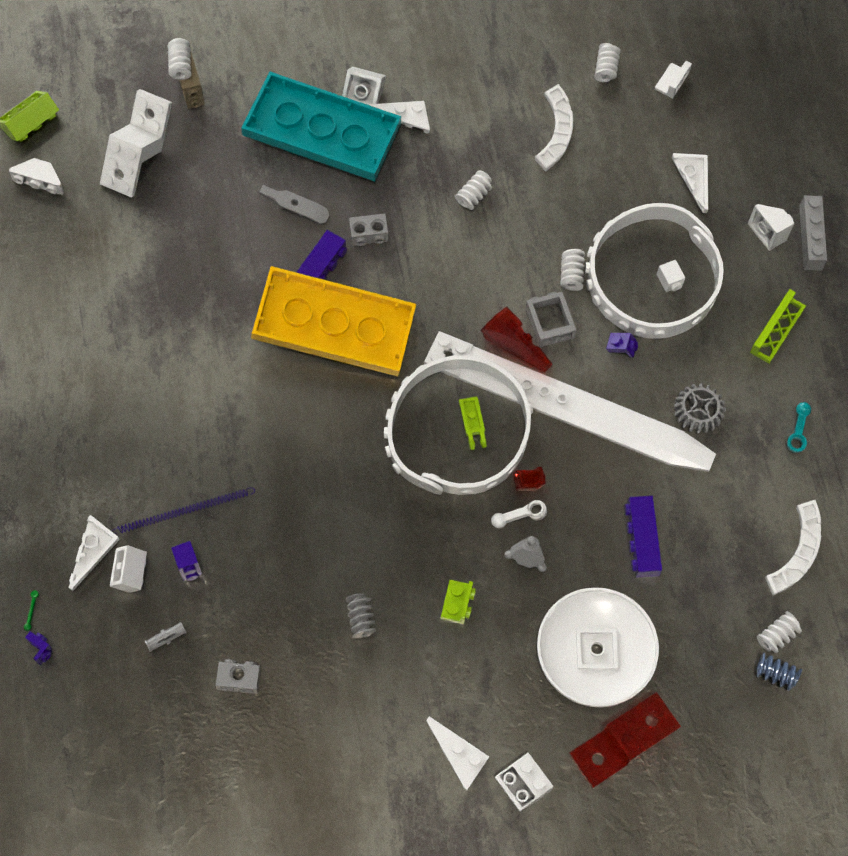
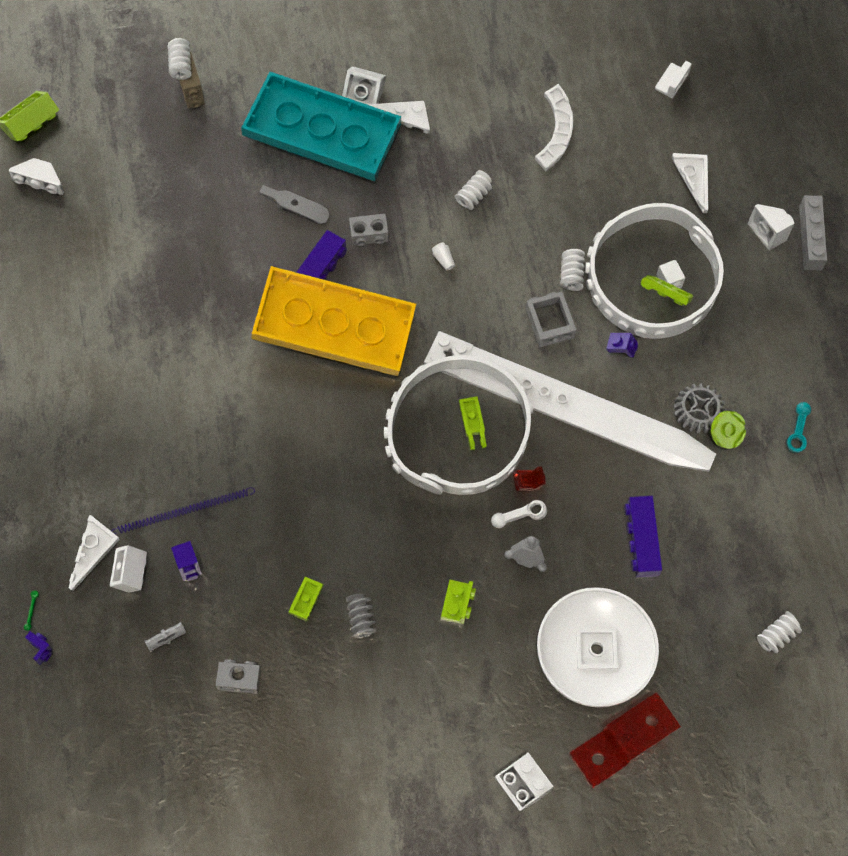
(135, 143): white bracket -> none
(305, 599): none -> lime plate
(443, 255): none -> white cone
(463, 756): white wing -> none
(506, 332): clear red wedge -> none
(607, 62): white piece -> none
(666, 289): none -> lime hinge
(728, 429): none -> lime tile
(773, 322): lime fence -> none
(778, 671): sand blue piece -> none
(806, 551): white tile -> none

